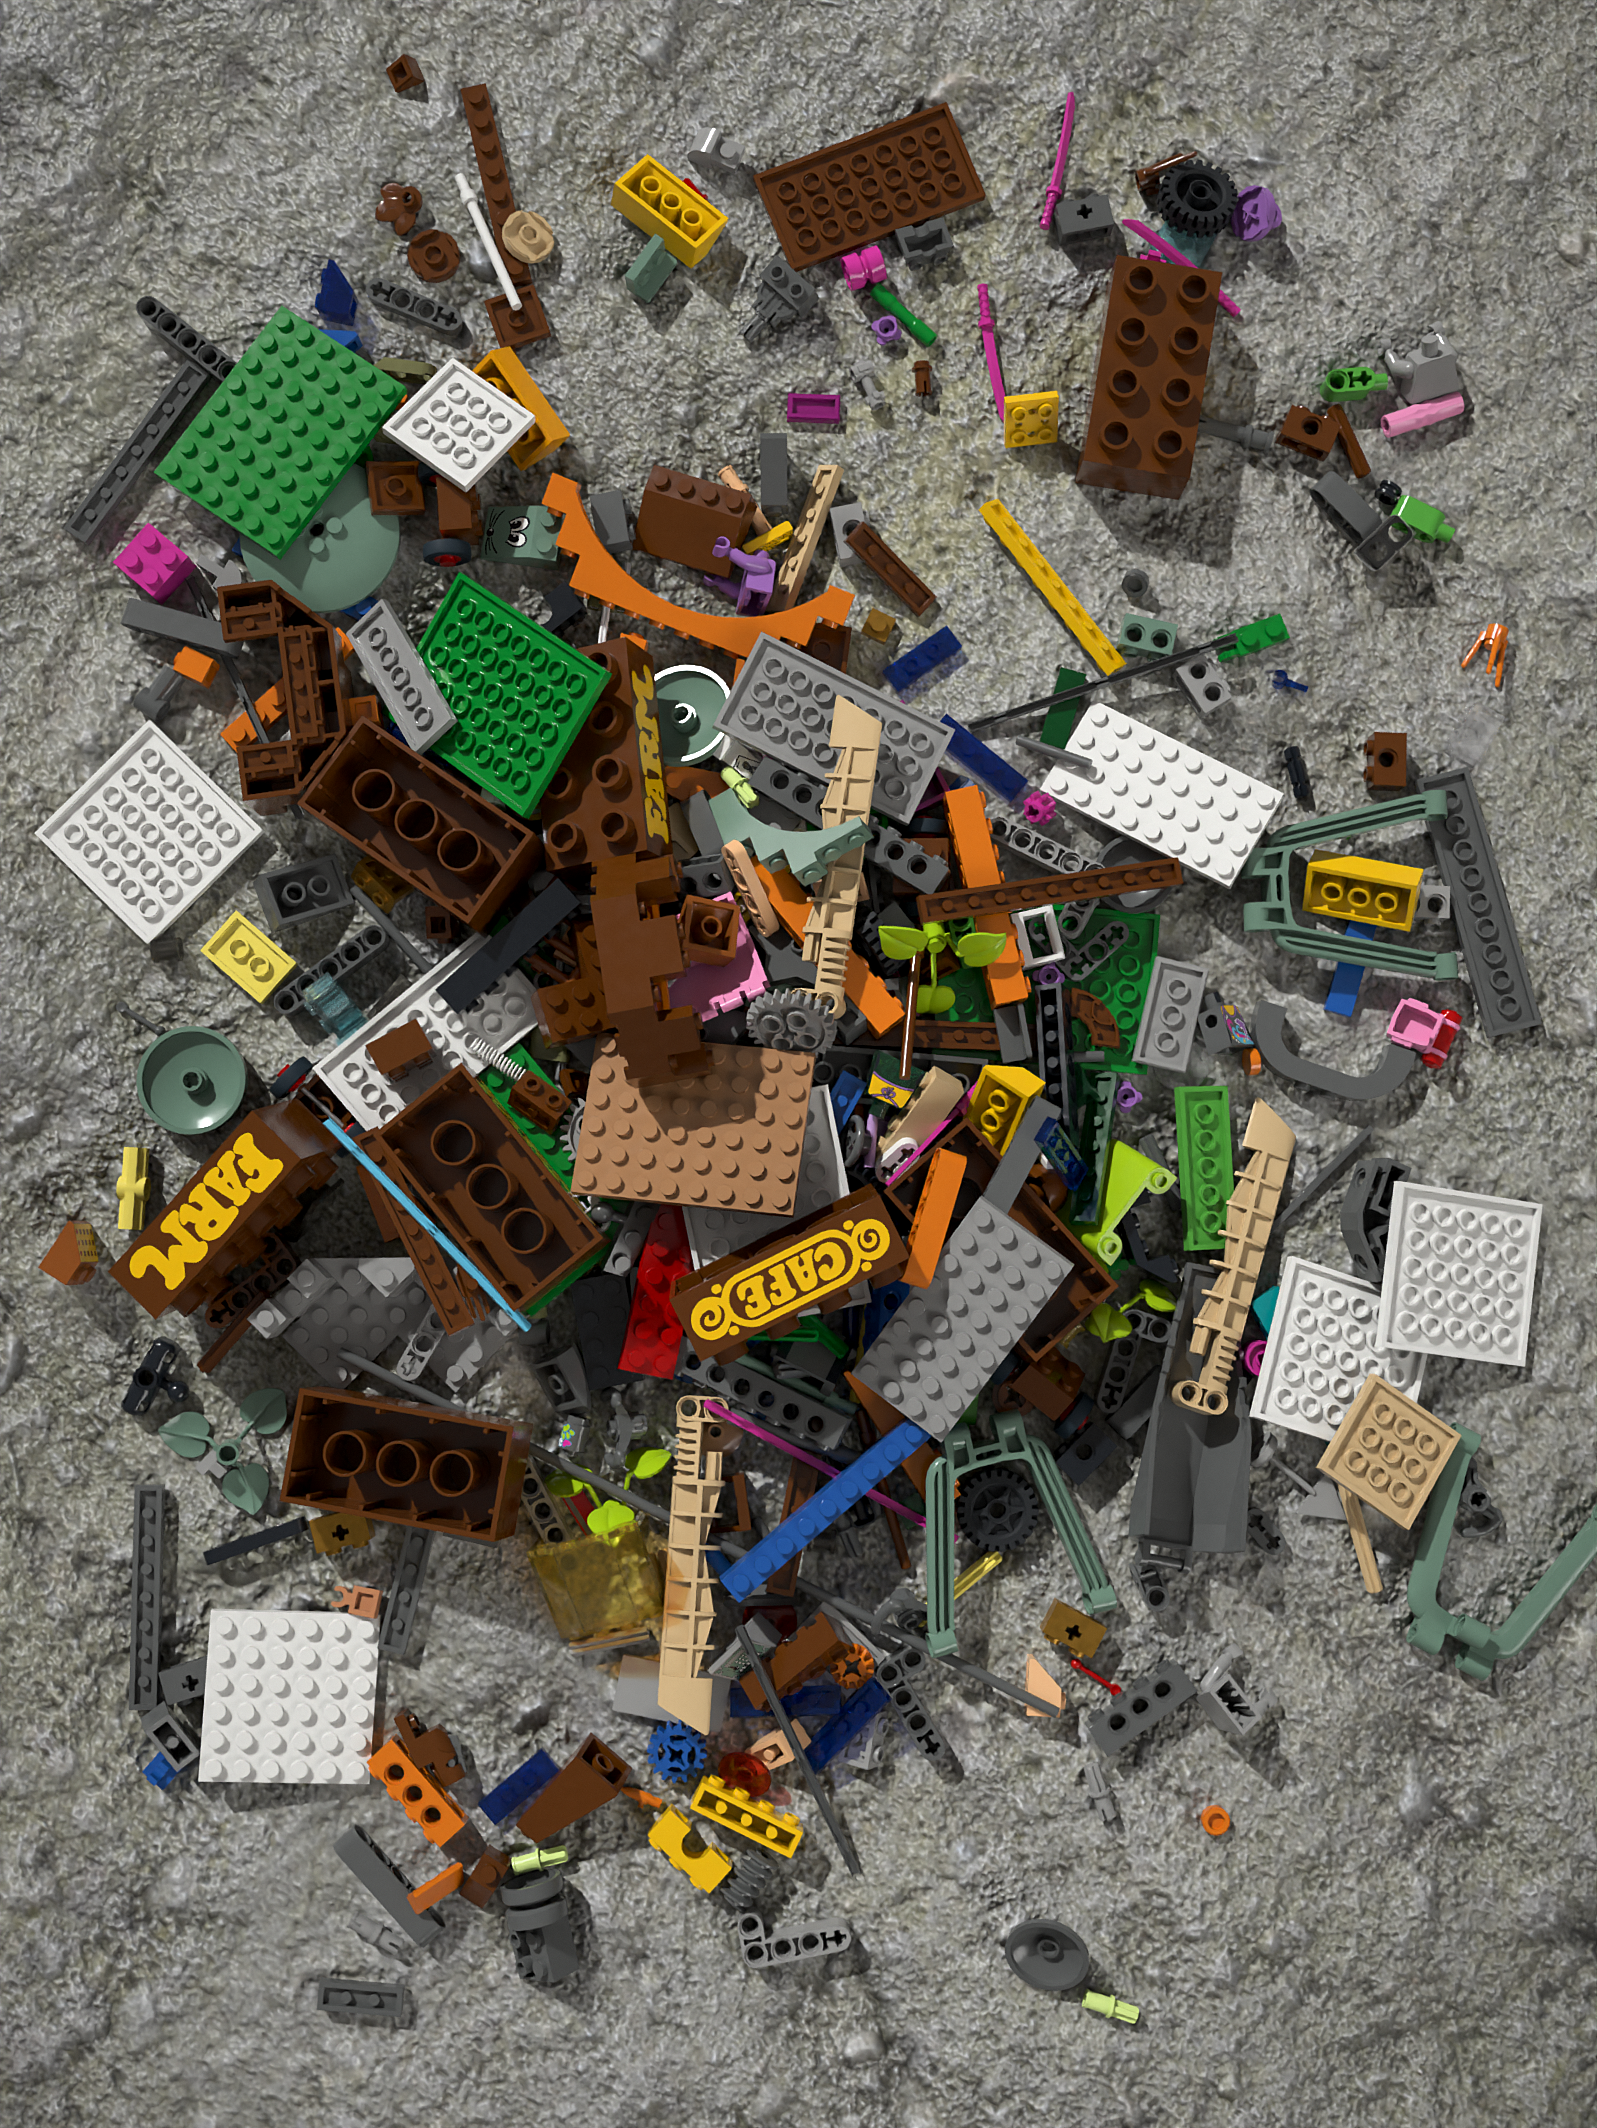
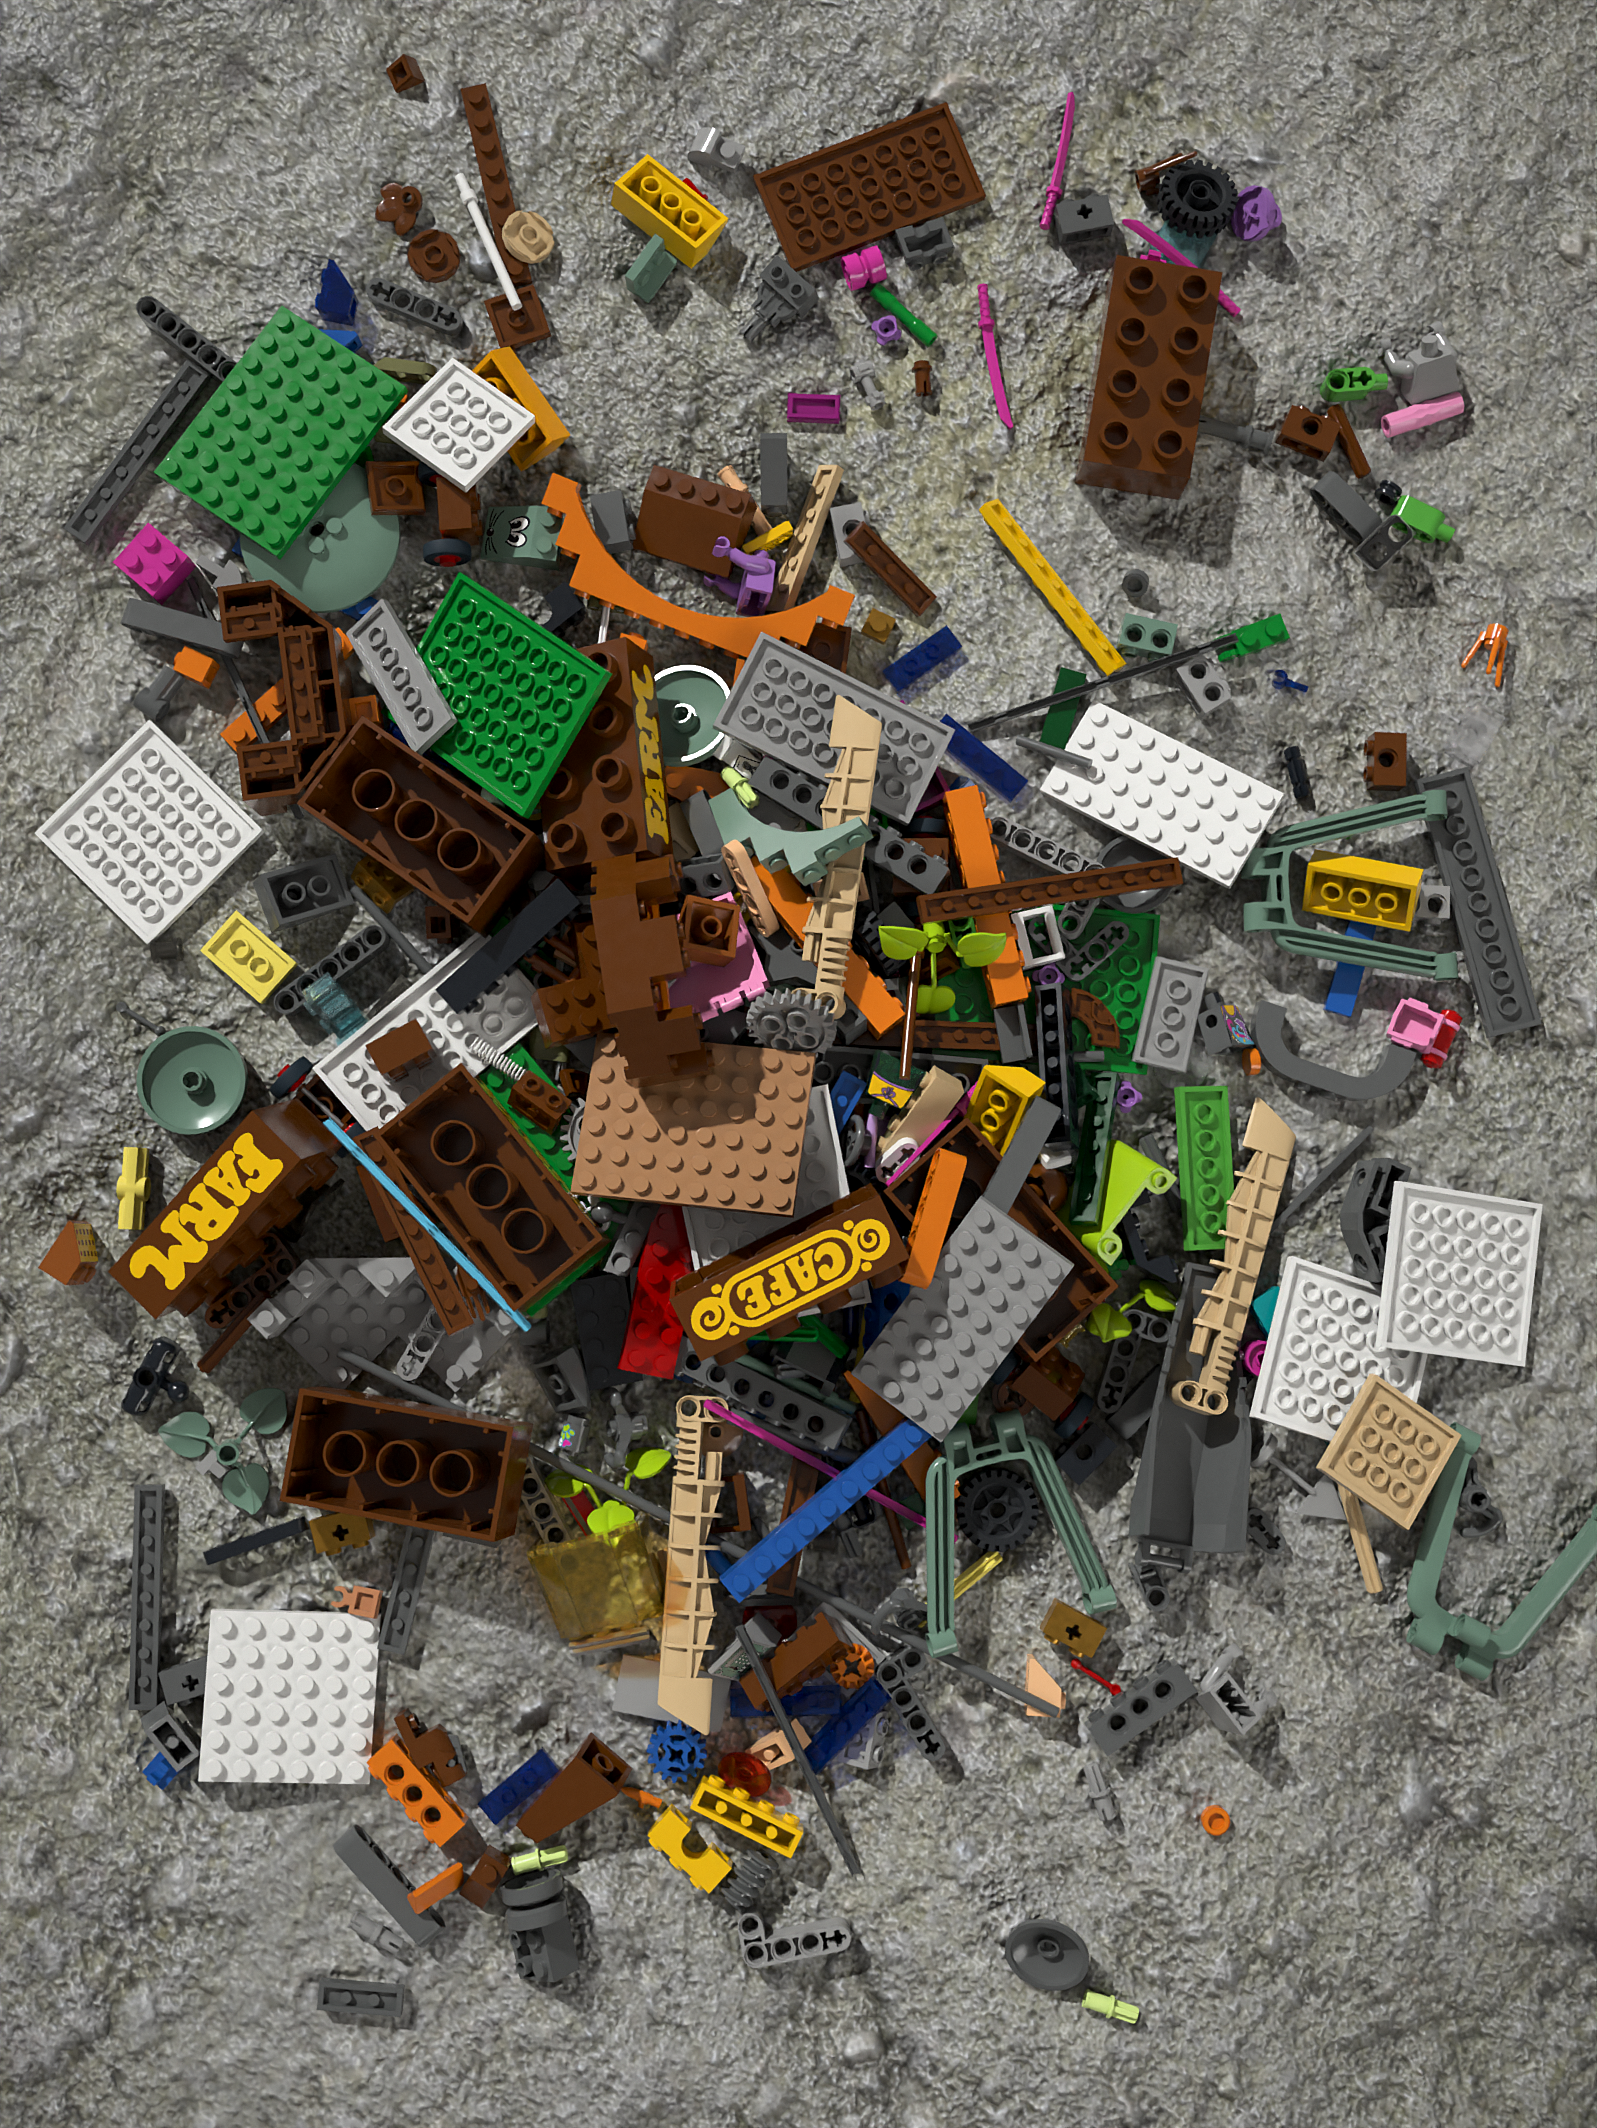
(1029, 414): yellow plate -> none
(1039, 808): dark pink gear -> none
(1061, 1153): clear blue tile -> none

